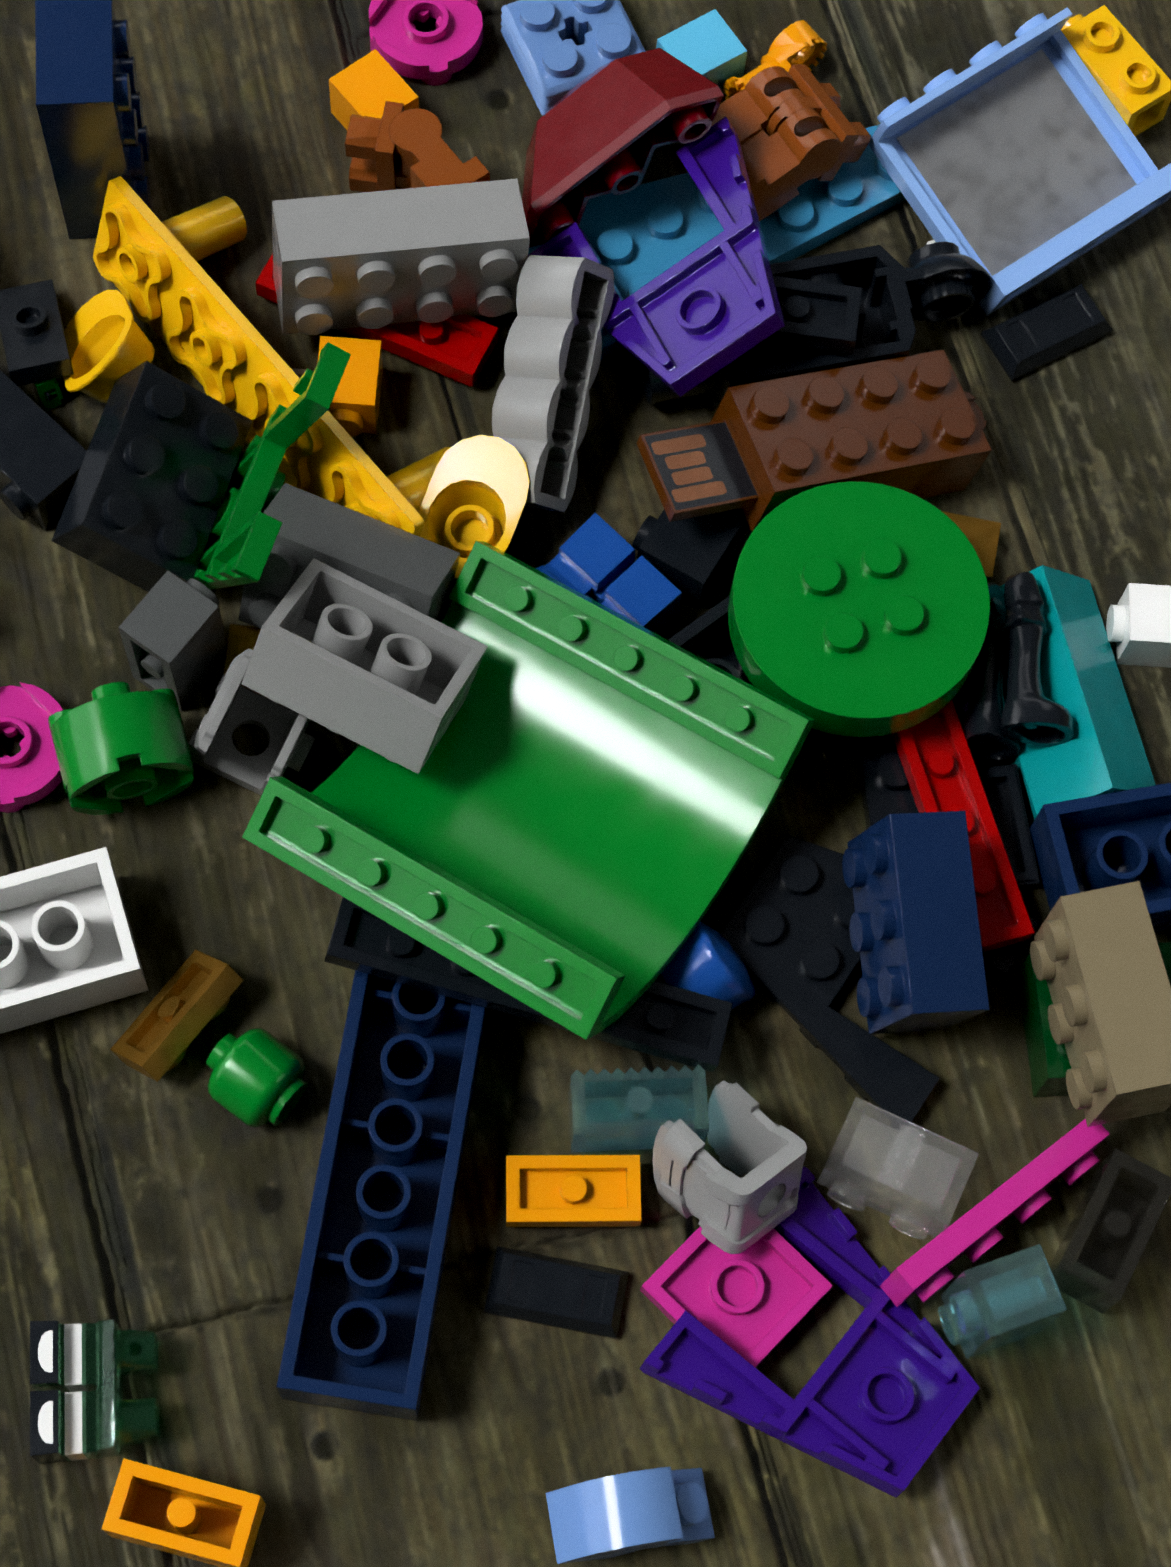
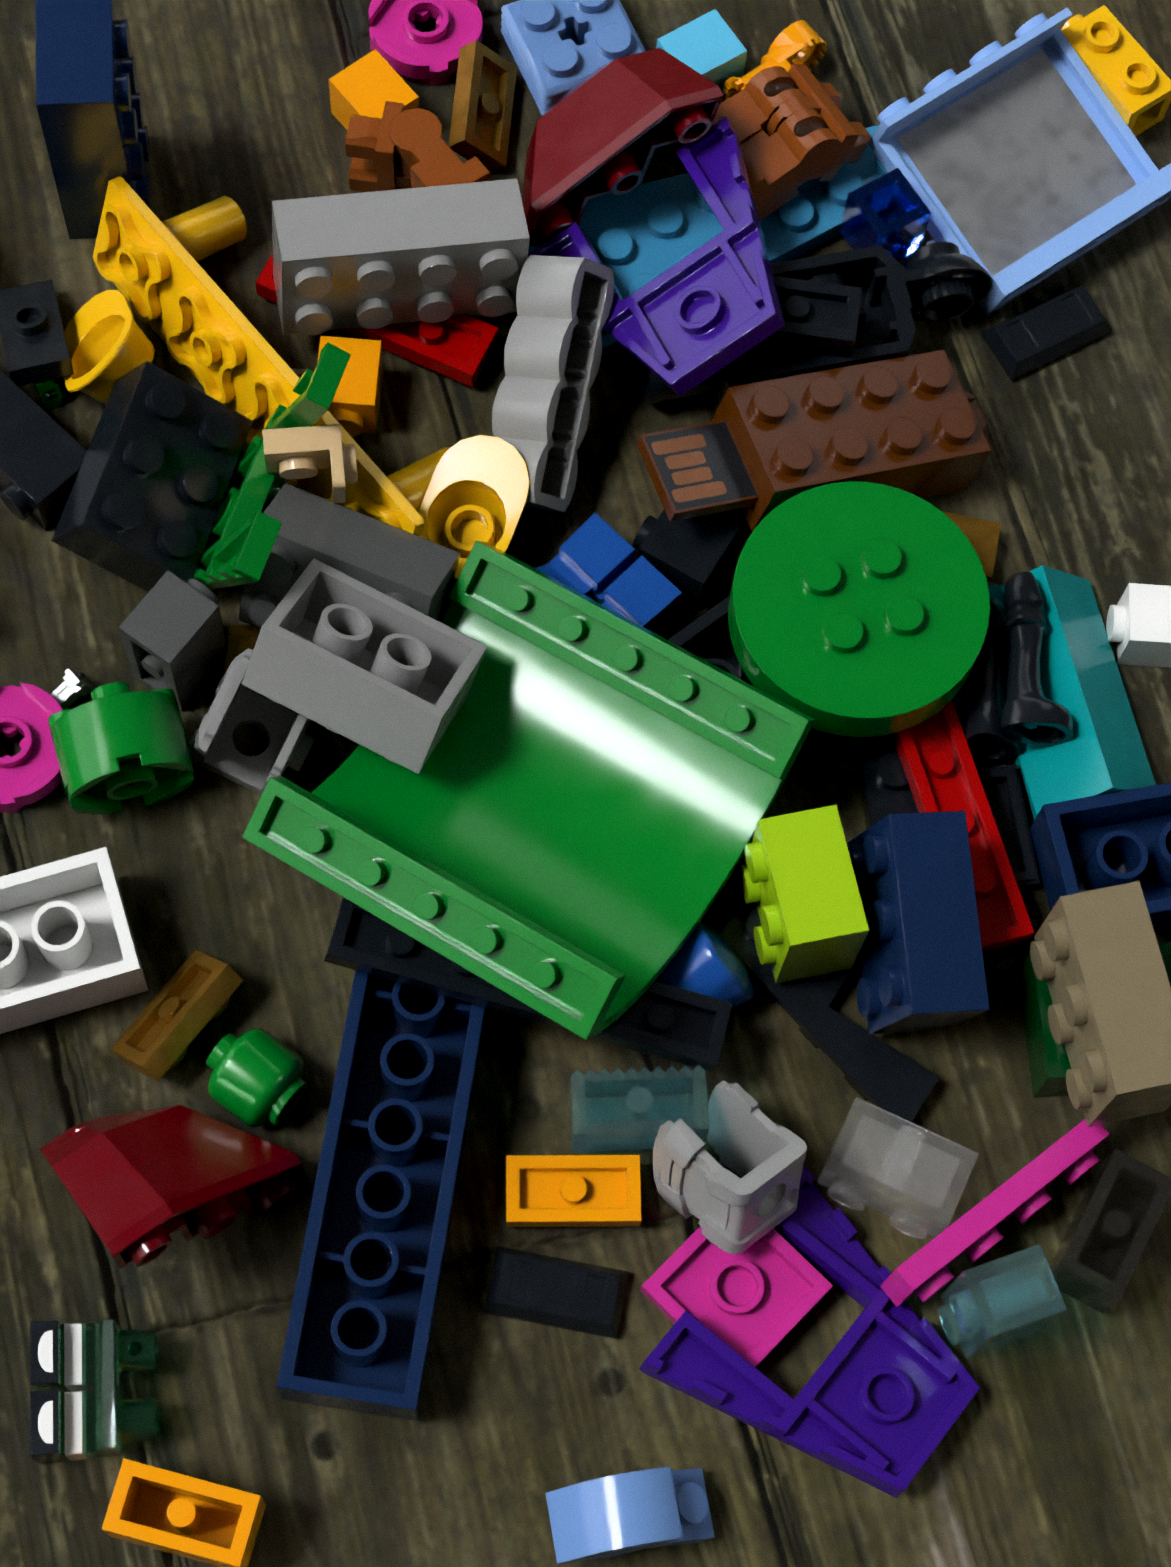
(72, 688): none -> light grey piece
(166, 1173): none -> dark red brick
(304, 450): none -> tan bracket
(482, 106): none -> pearl gold plate
(803, 894): none -> lime brick
(886, 215): none -> clear blue brick

